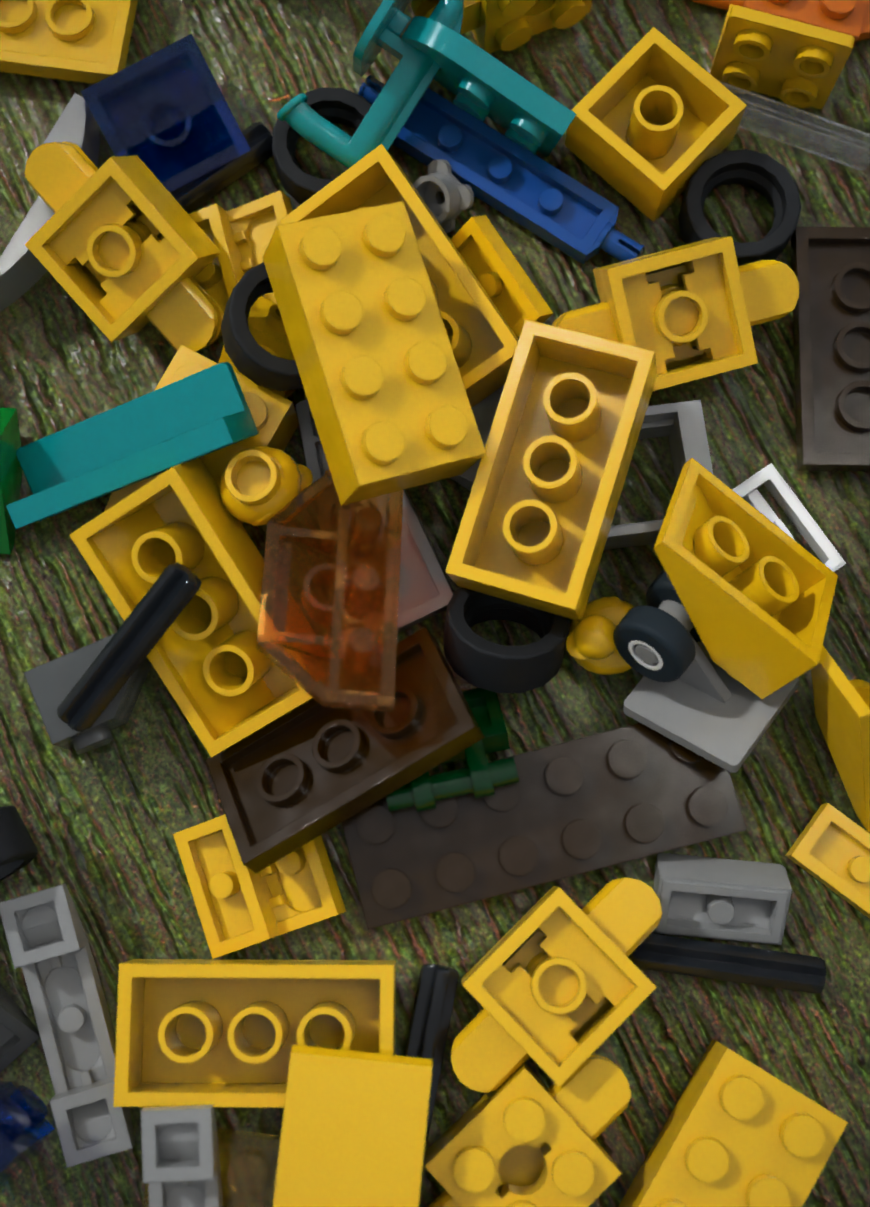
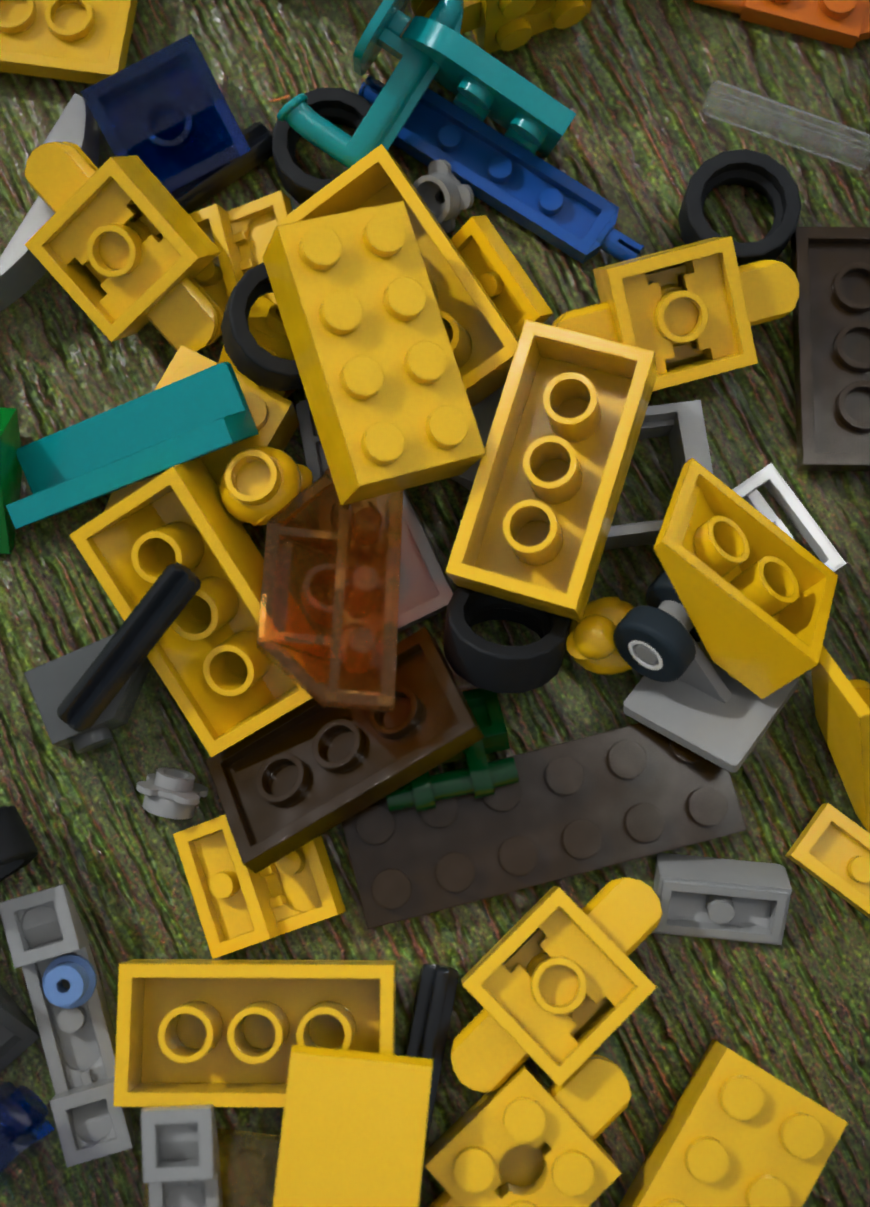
(77, 972): none -> medium blue piece
(171, 793): none -> light grey plate
(653, 123): yellow brick -> none
(731, 963): black axle -> none
(780, 57): yellow bracket -> none

